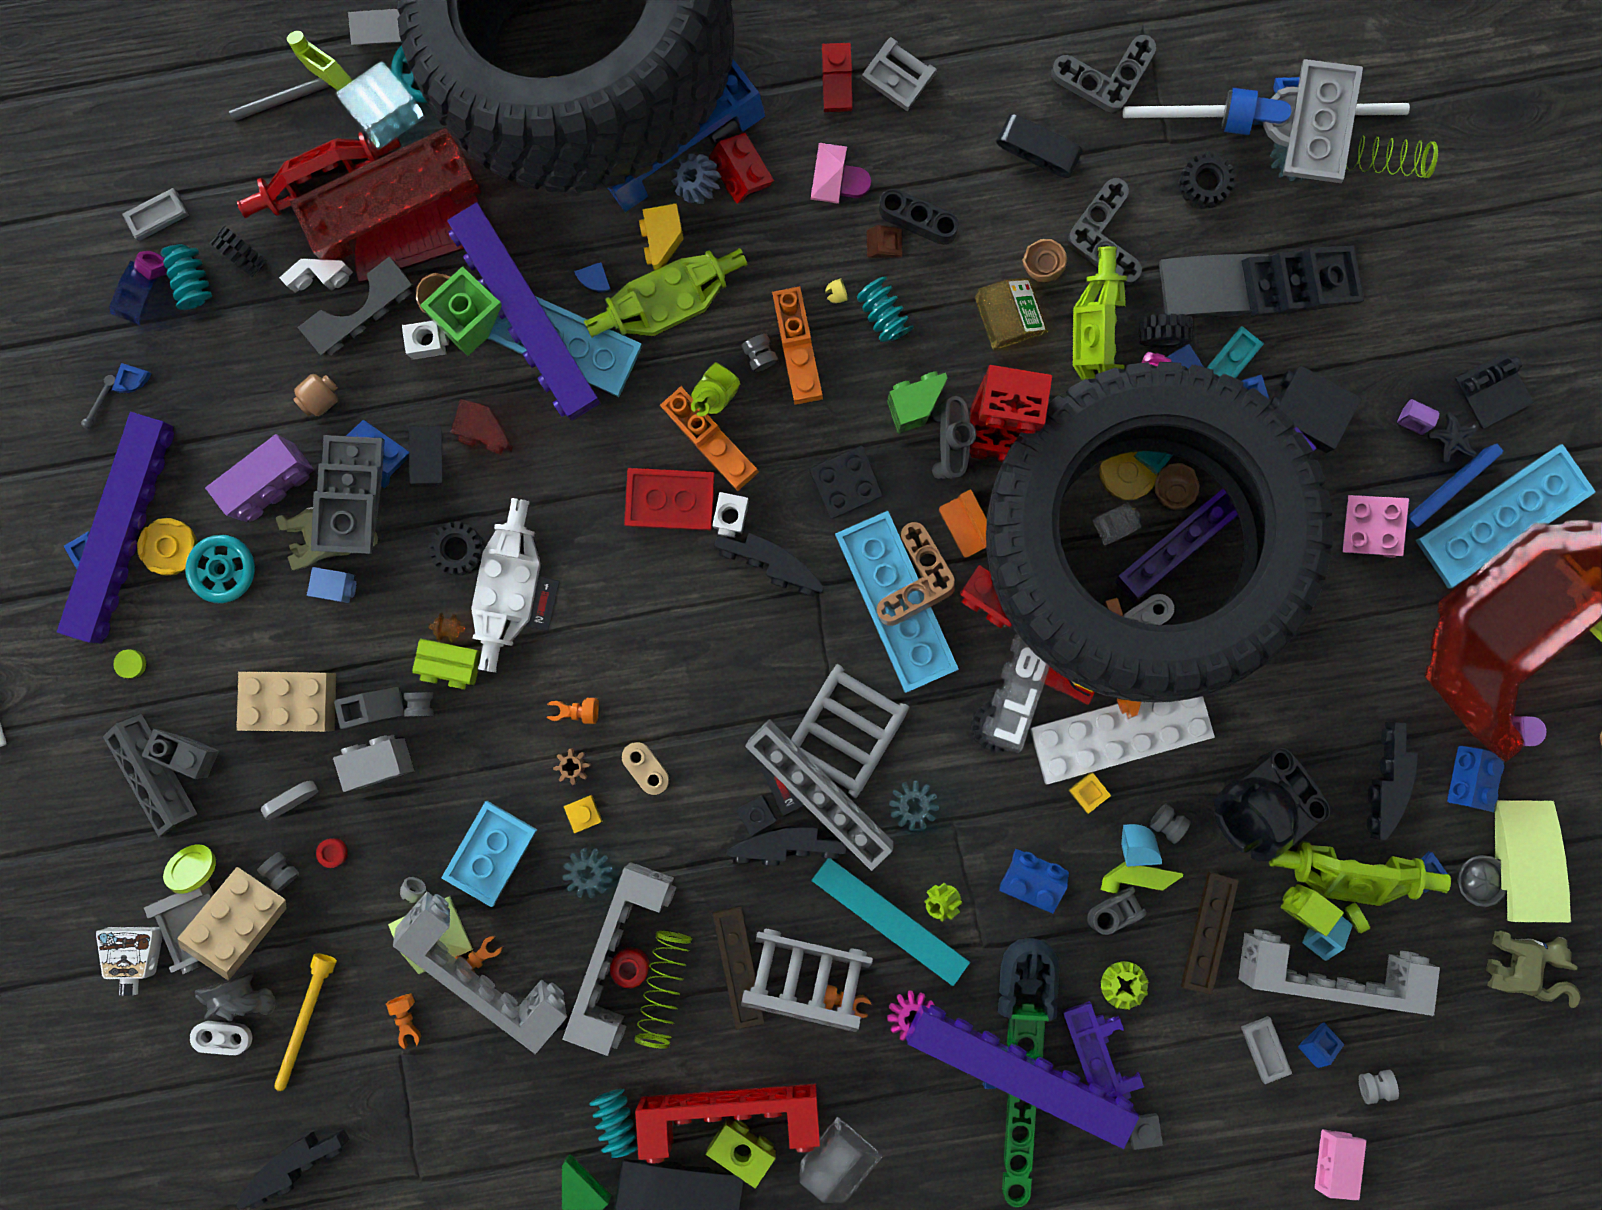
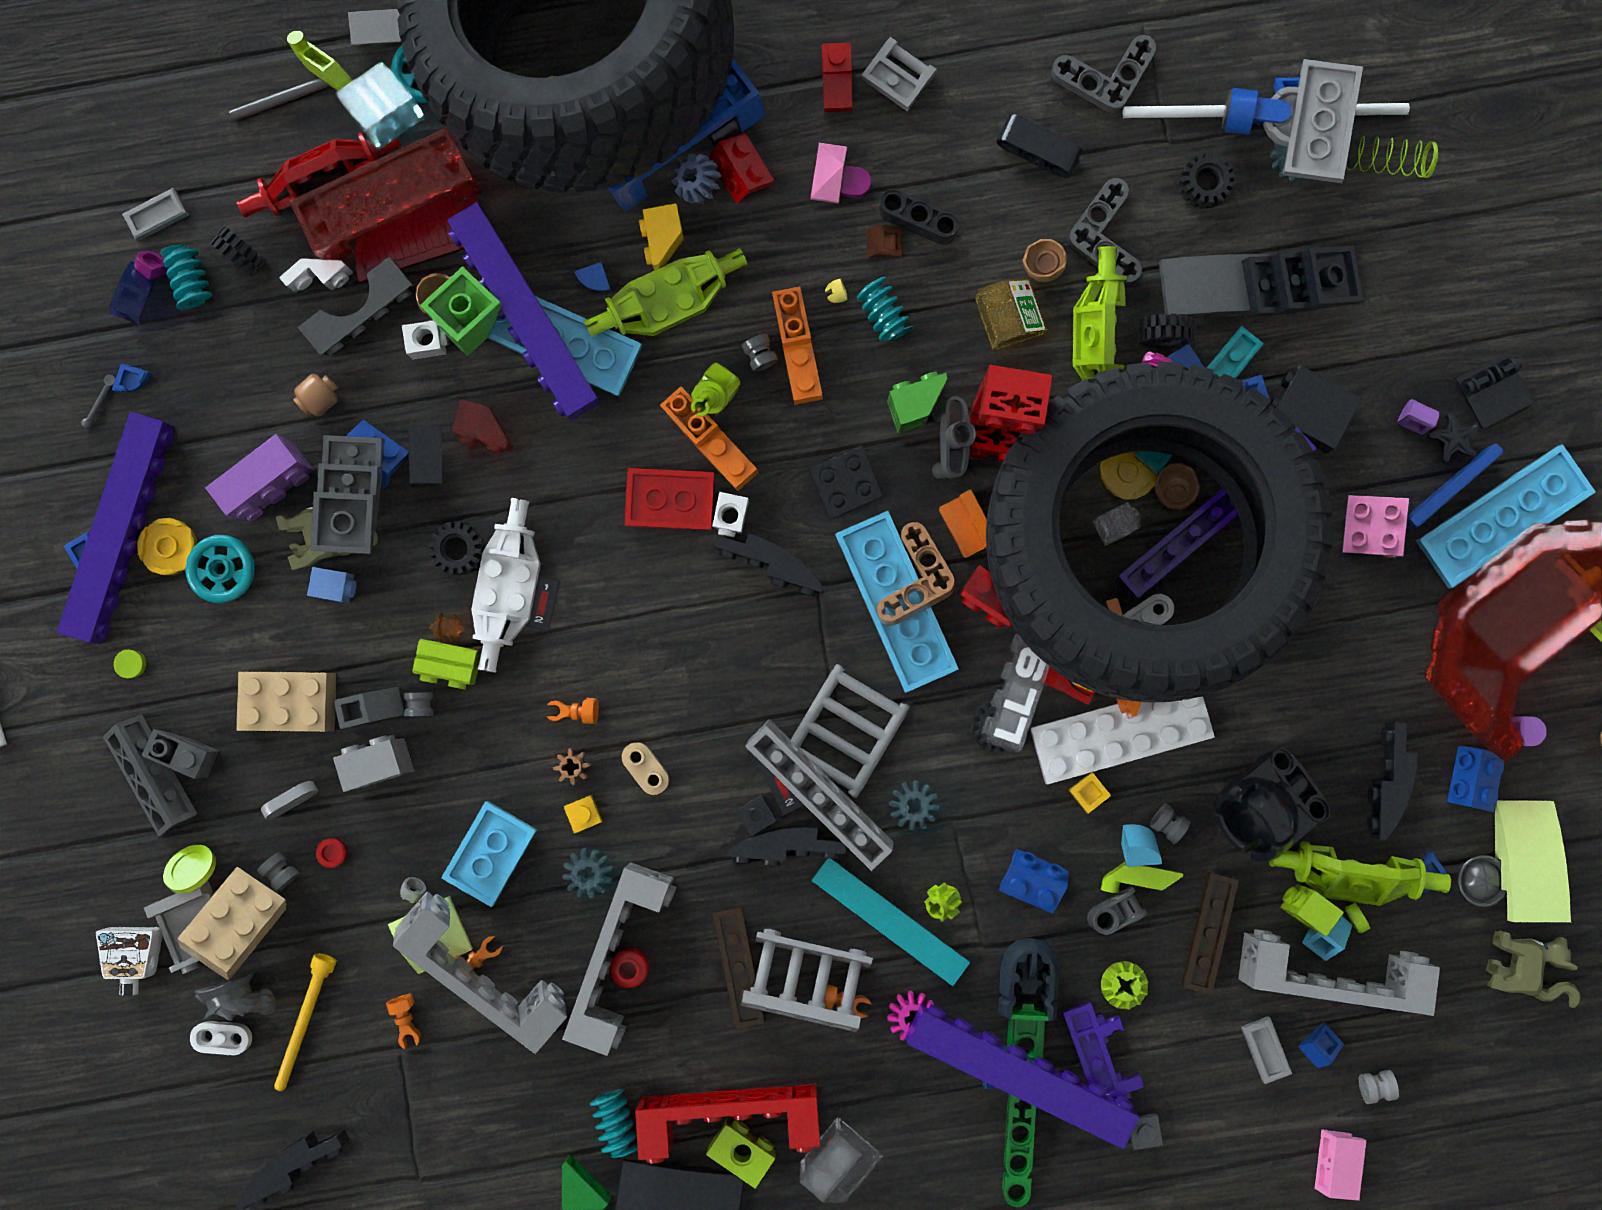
(685, 940): lime piece -> none

